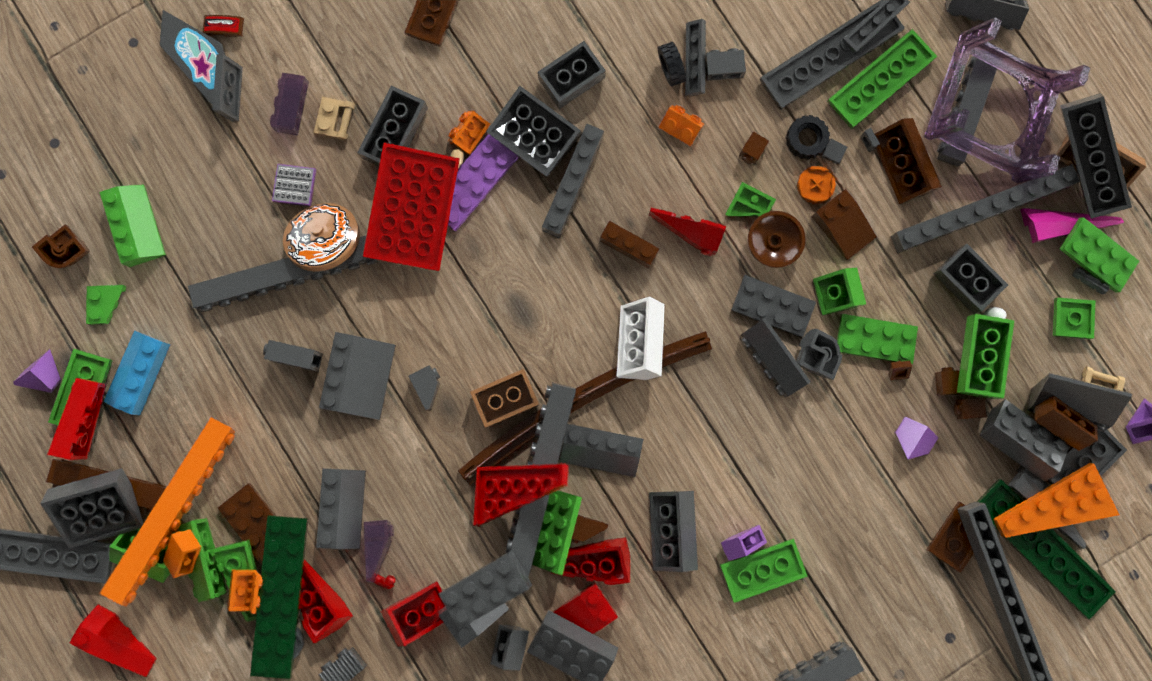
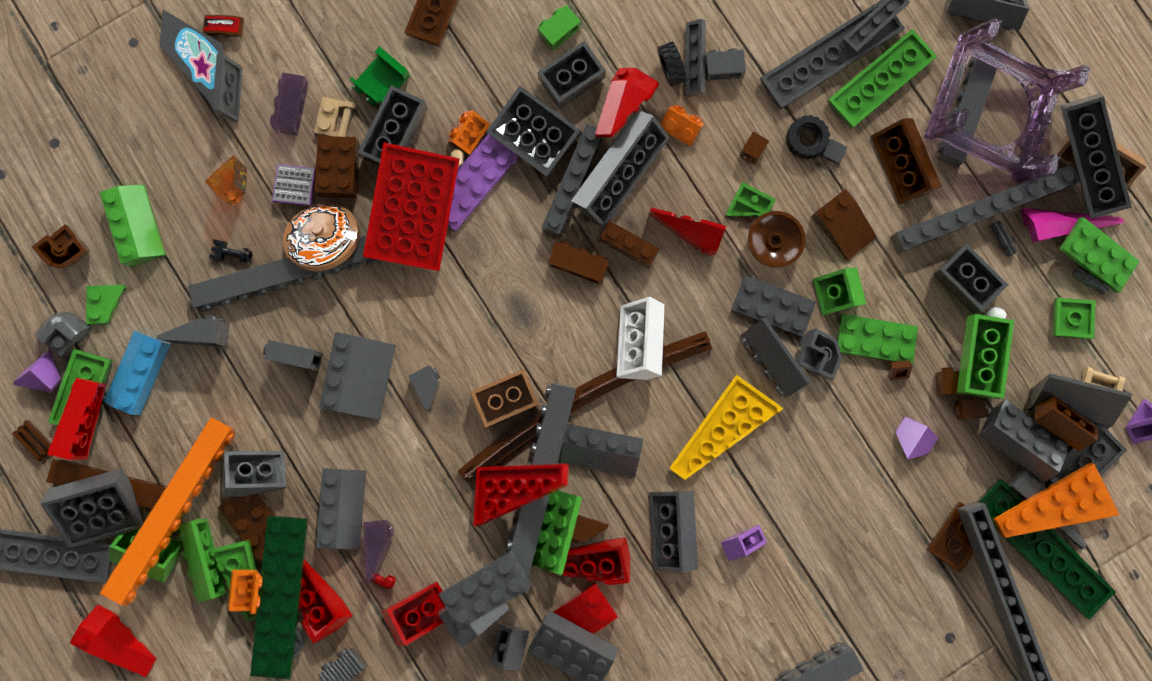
(22, 429): none -> reddish brown tile
(63, 331): none -> dark grey brick
(182, 553): orange brick -> none
(204, 332): none -> dark grey slope
(229, 181): none -> clear orange slope
(245, 254): none -> black hinge
(252, 472): none -> dark grey slope
(337, 167): none -> reddish brown brick
(379, 77): none -> green panel
(559, 27): none -> bright green brick
(578, 262): none -> reddish brown brick
(620, 168): none -> dark grey brick
(624, 96): none -> red wedge
(731, 418): none -> yellow wing
(763, 570): bright green plate -> none
(816, 184): orange tile -> none
(870, 140): dark grey tile -> none
(1003, 238): none -> dark grey axle

